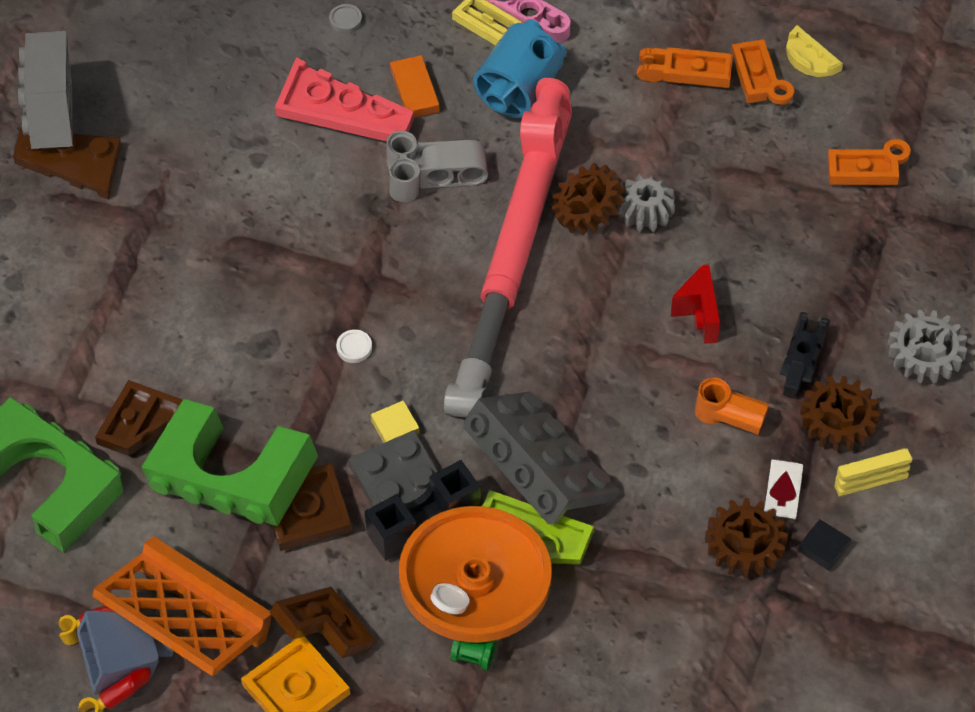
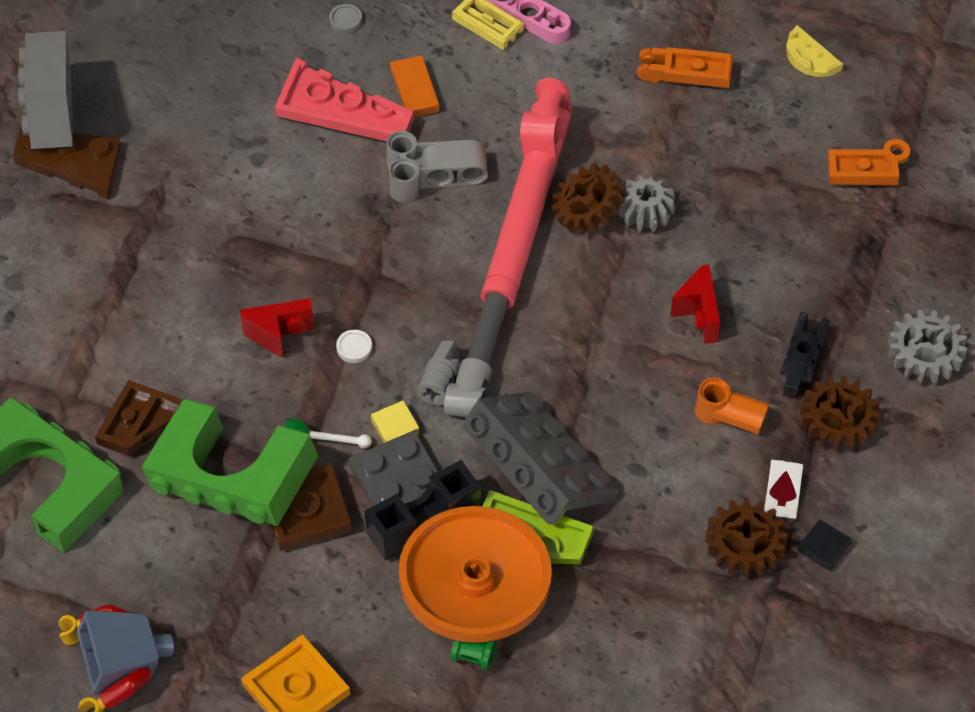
(197, 591): orange fence -> none
(269, 322): none -> red slope
(326, 613): reddish brown plate -> none
(364, 441): none -> white hinge
(439, 373): none -> light grey hinge
(450, 598): white piece -> none
(515, 66): dark azure cylinder -> none
(758, 74): orange hinge -> none
(872, 472): light yellow tile -> none

